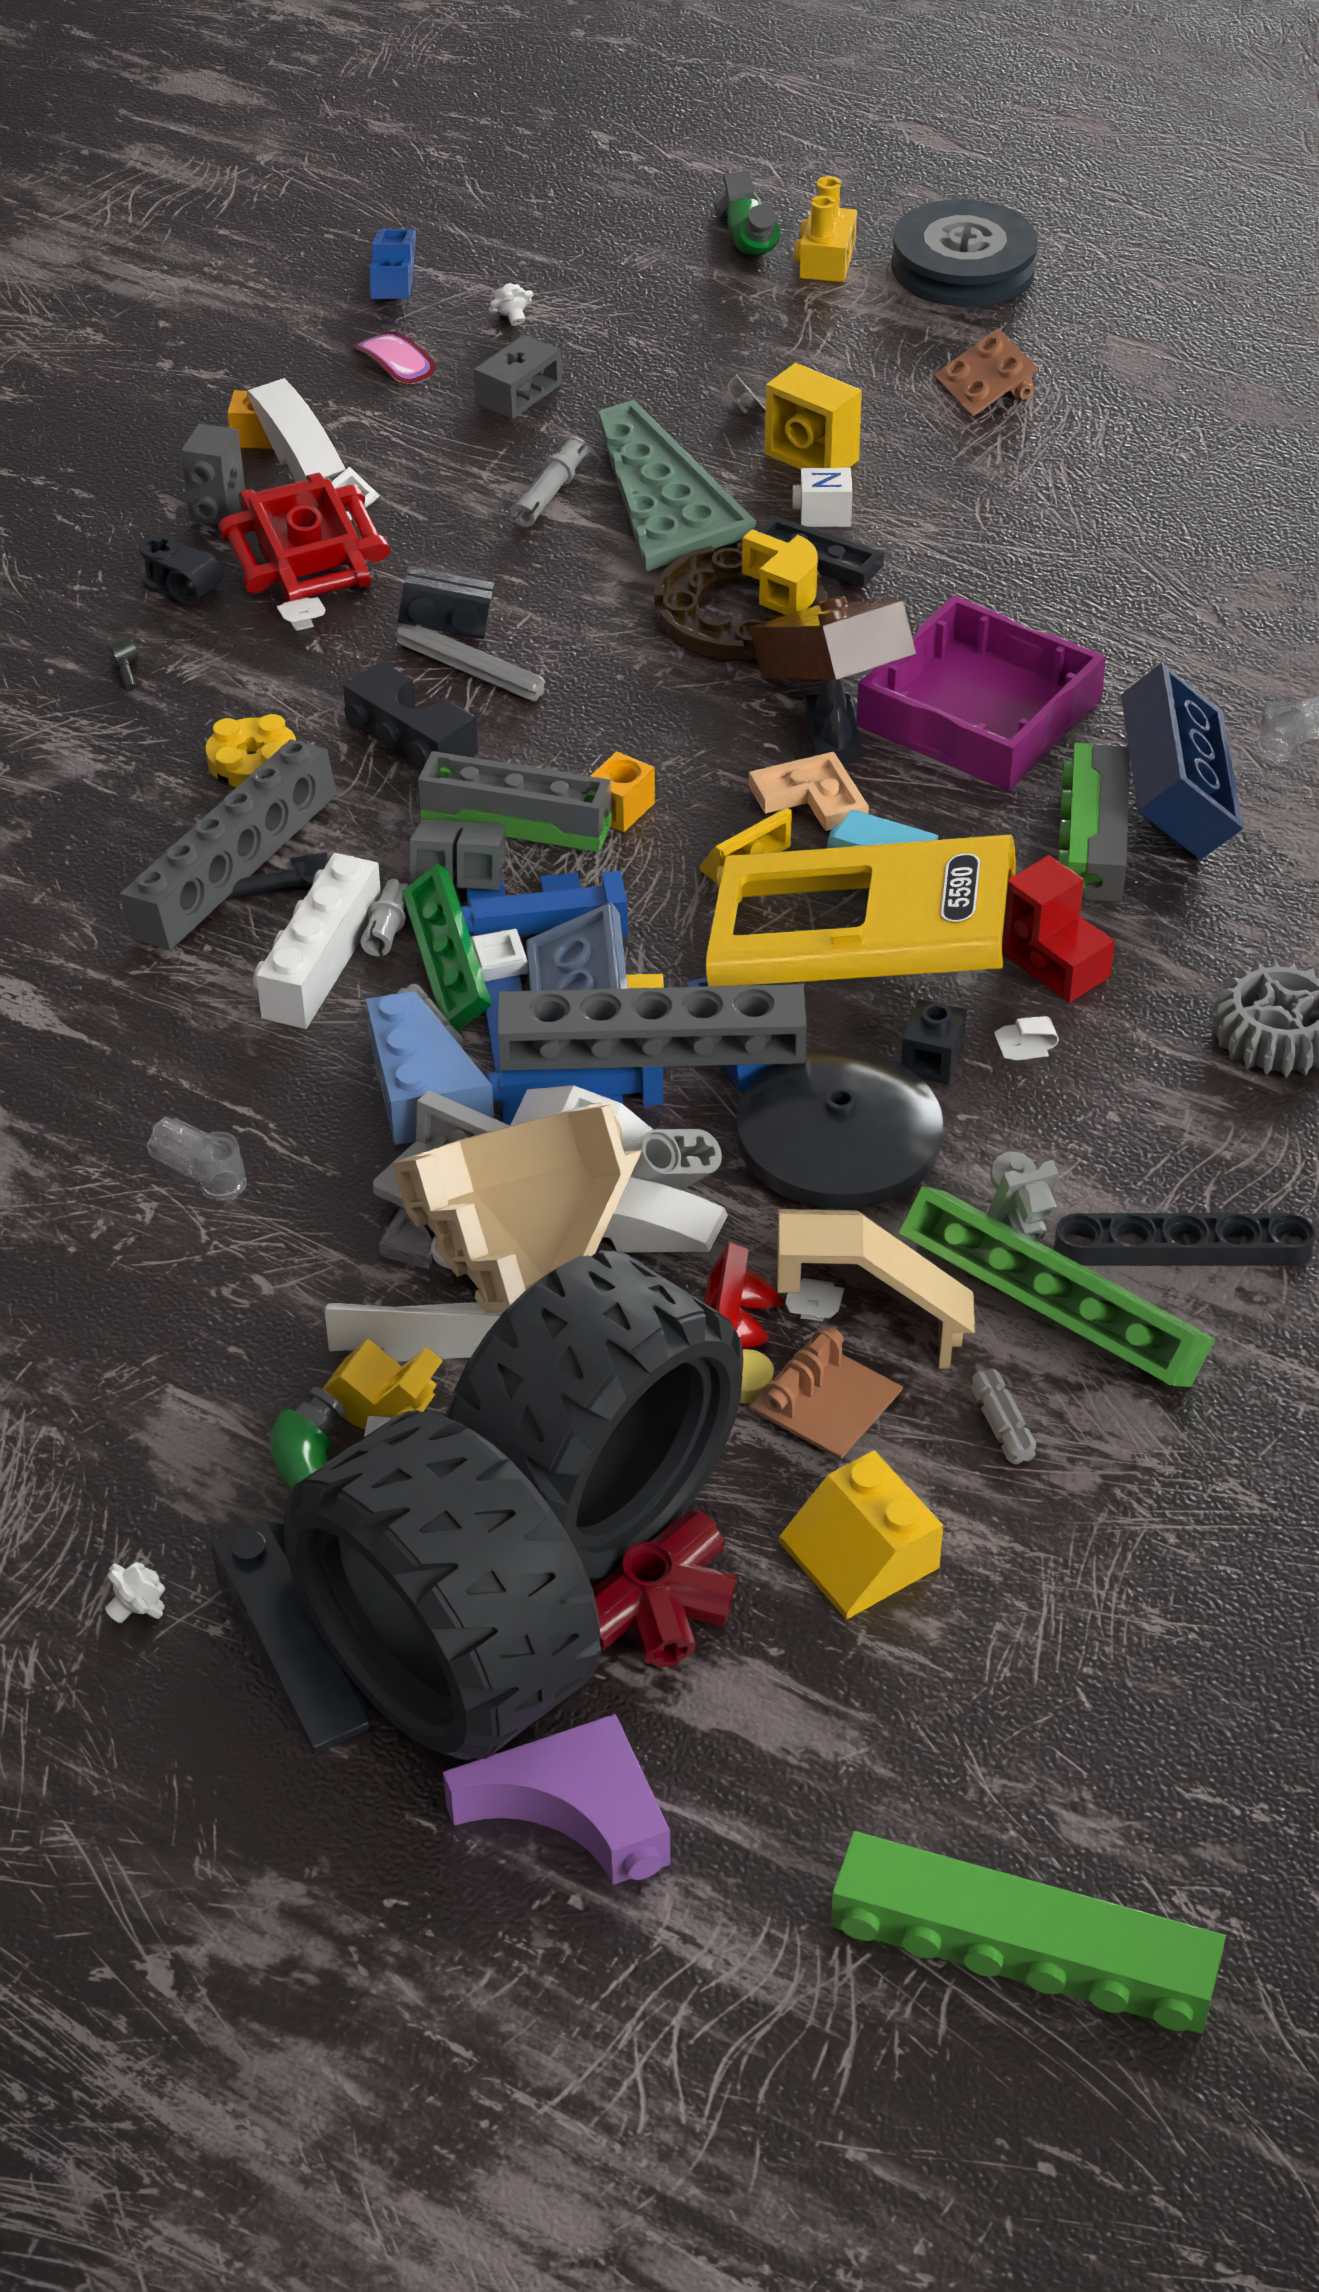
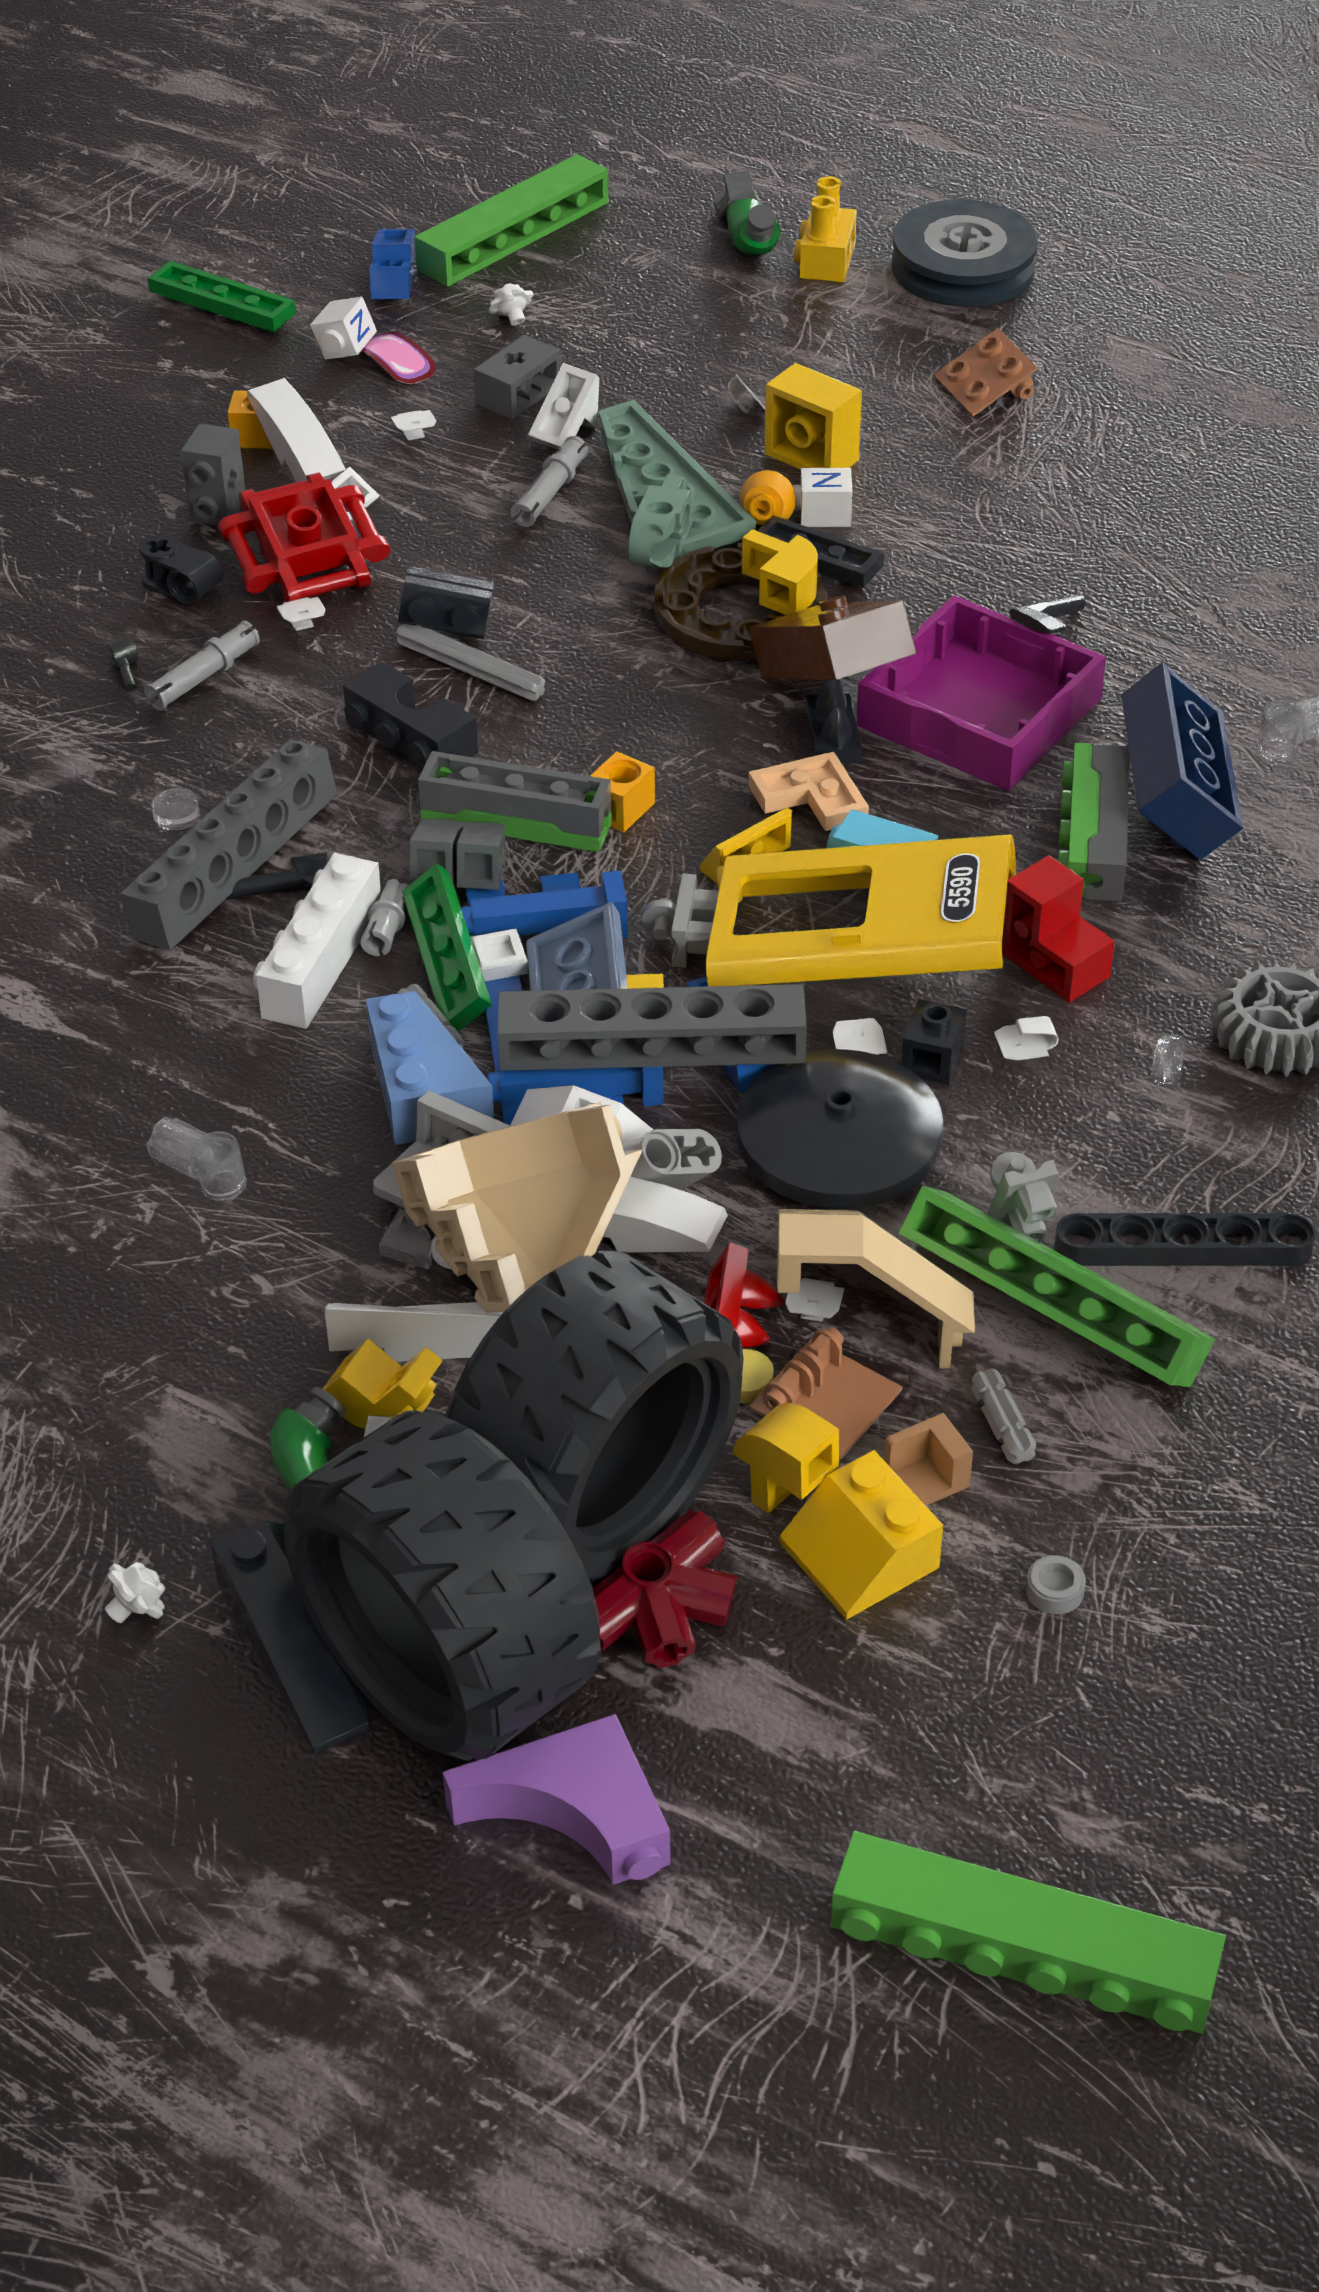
(175, 809): none -> clear tile
(216, 655): none -> light grey pin
(222, 296): none -> green plate
(234, 738): yellow plate -> none
(343, 328): none -> white brick
(413, 422): none -> white piece
(511, 220): none -> bright green brick
(567, 407): none -> white slope
(661, 523): none -> sand green piece
(687, 921): none -> light grey hips
(767, 495): none -> light orange cone
(788, 1454): none -> yellow brick
(860, 1035): none -> white piece
(930, 1458): none -> medium nougat panel
(1042, 615): none -> black piece
(1055, 1584): none -> light grey tile
(1168, 1059): none -> clear tile

